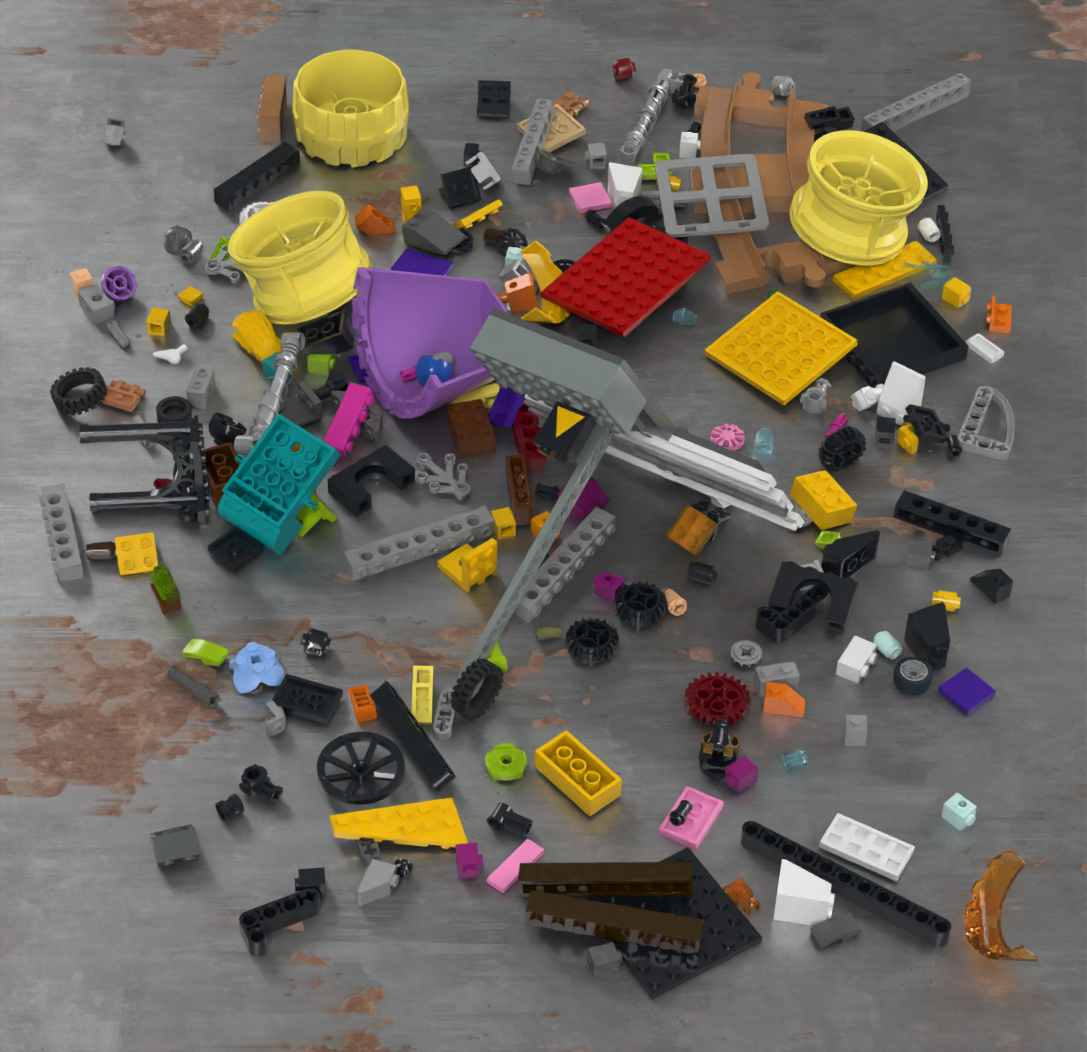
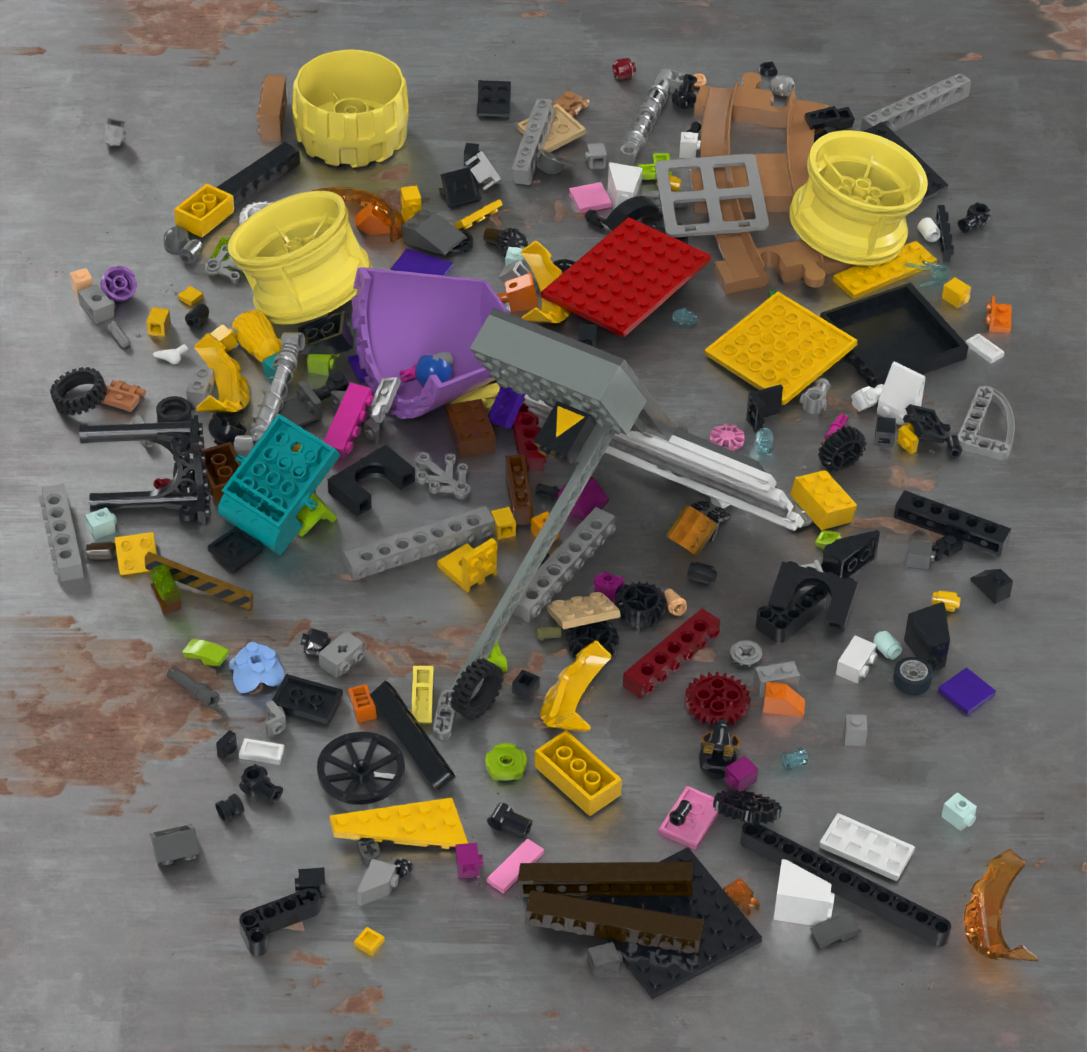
(101, 523): none -> light aqua brick
(202, 581): none -> pearl gold tile
(204, 210): none -> yellow brick
(226, 336): none -> yellow brick
(226, 744): none -> black plate
(231, 385): none -> yellow windscreen
(261, 751): none -> white tile
(341, 654): none -> light grey brick
(364, 198): none -> clear orange windscreen
(369, 941): none -> yellow tile
(384, 397): none -> light grey hinge
(525, 685): none -> black plate
(563, 697): none -> yellow windscreen
(583, 610): none -> tan plate
(671, 653): none -> dark red brick
(747, 806): none -> black gear
(763, 404): none -> black bracket
(768, 69): none -> black tile
(977, 216): none -> black connector

